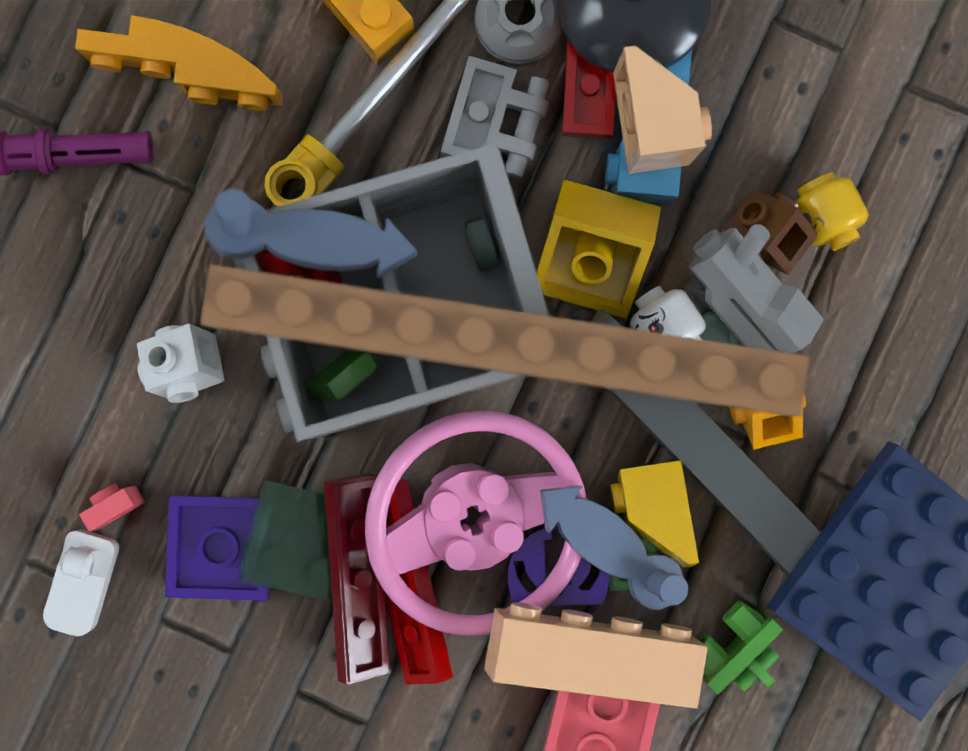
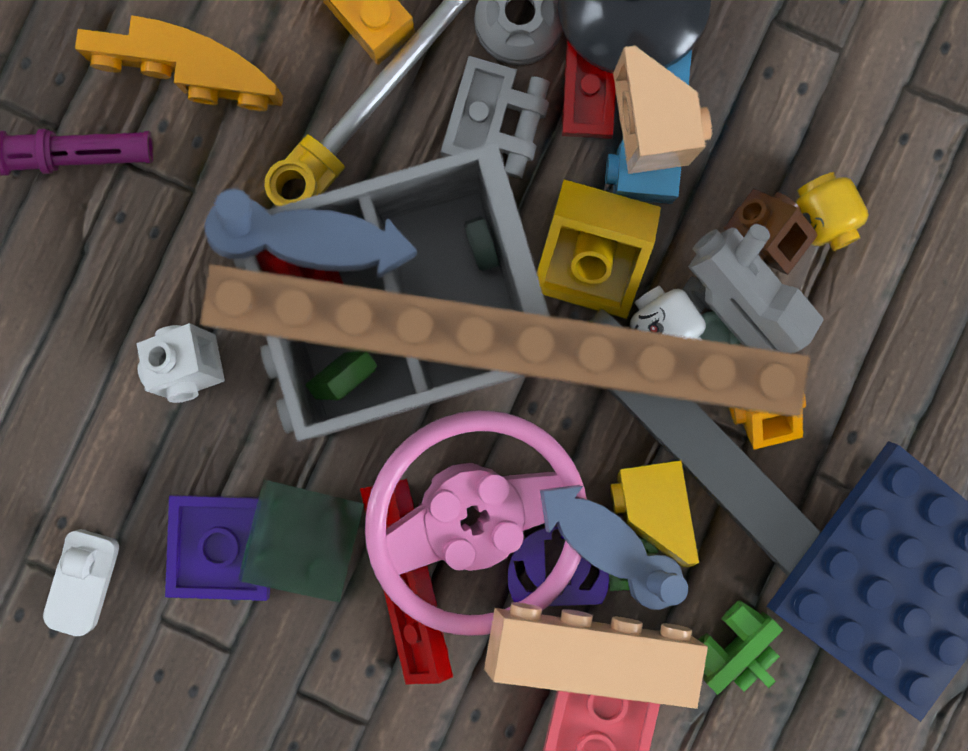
(111, 505): coral plate -> none
(356, 592): dark red tile -> none

